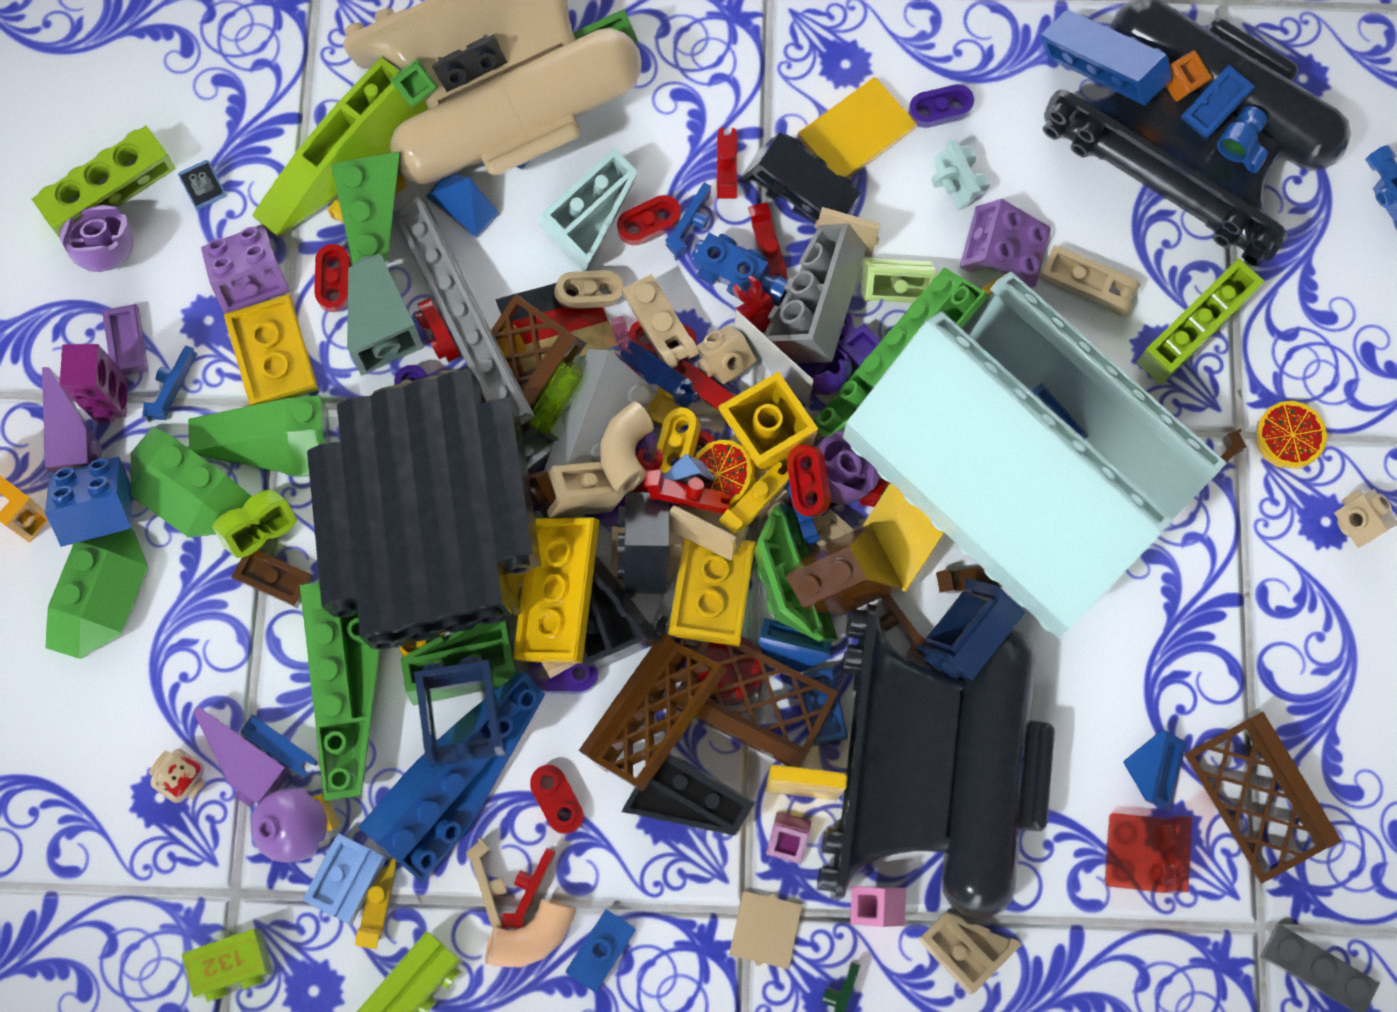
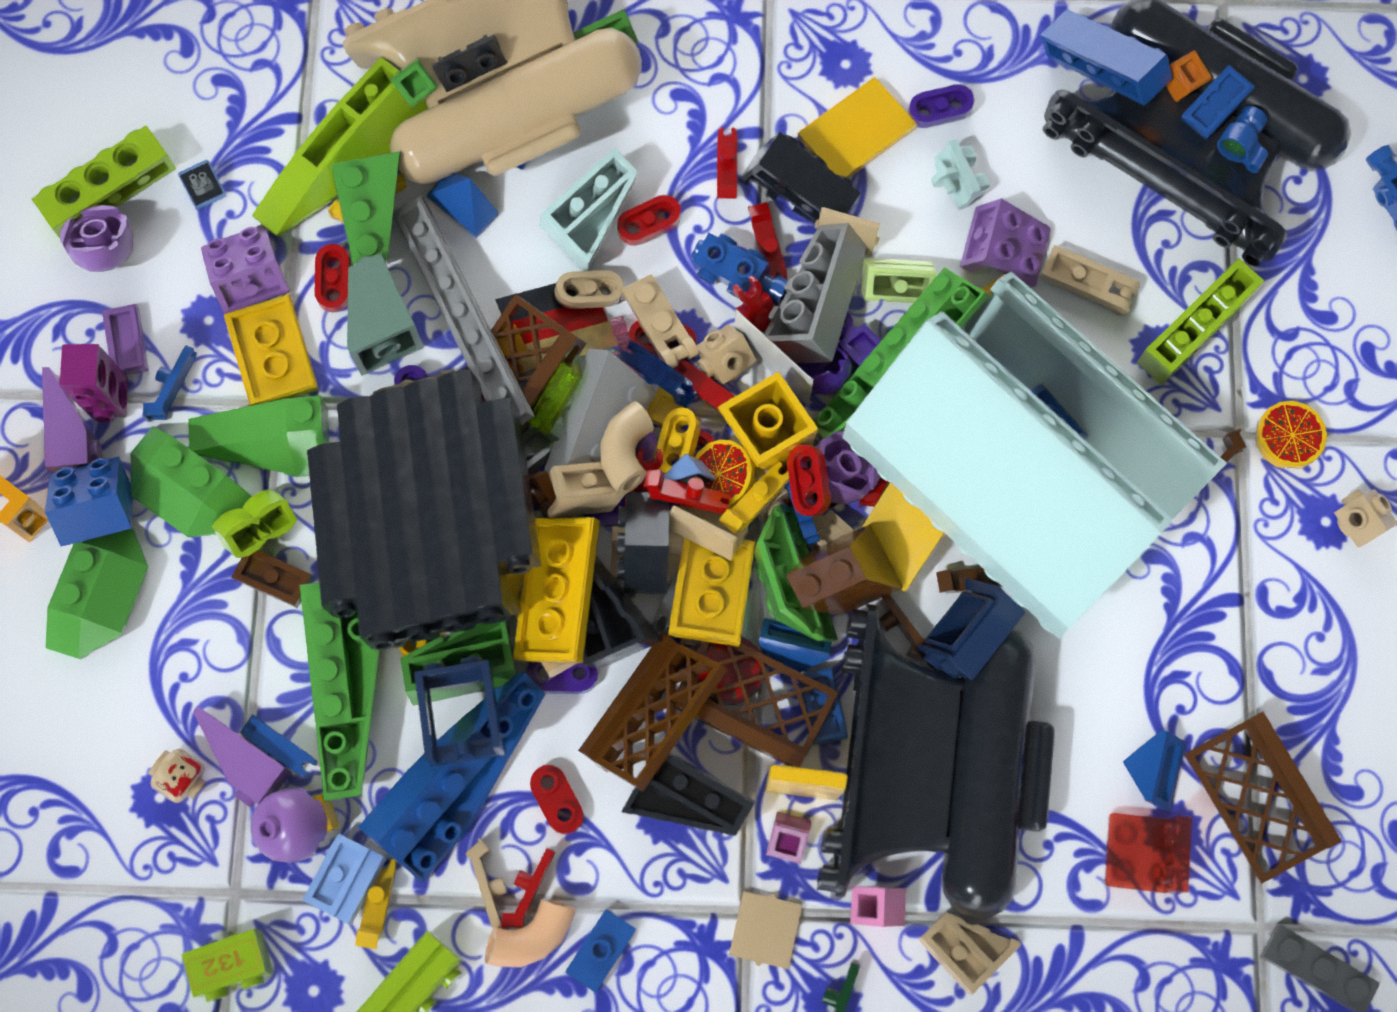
(430, 319): red plate -> none
(691, 217): blue piece -> none

